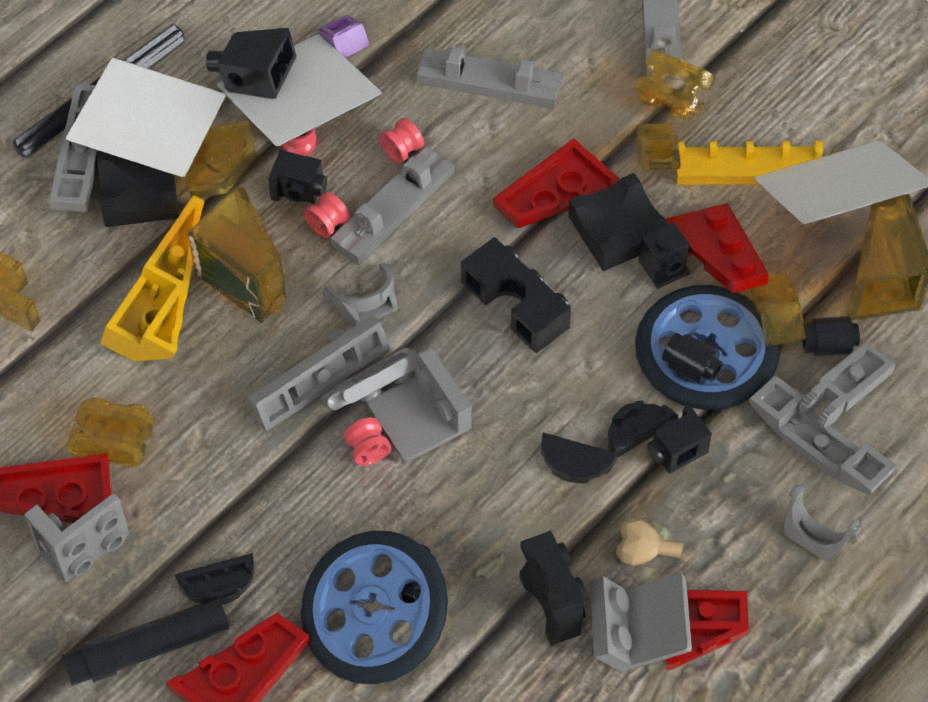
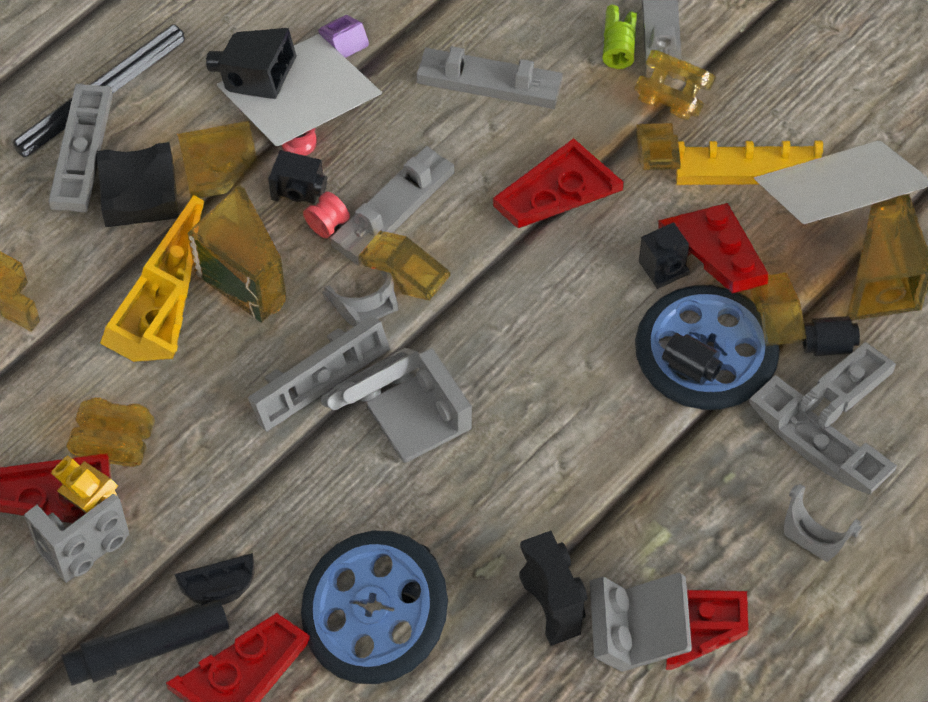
(83, 484): none -> yellow hips
(146, 117): white sticker -> none
(367, 441): coral wheel -> none
(401, 140): coral wheel -> none
(410, 265): none -> clear yellow slope
(498, 272): black arch -> none
(575, 460): black tile -> none
(615, 221): black brick -> none
(619, 38): none -> lime hinge
(635, 425): black tile -> none
(643, 543): tan rock -> none
(680, 441): black brick -> none

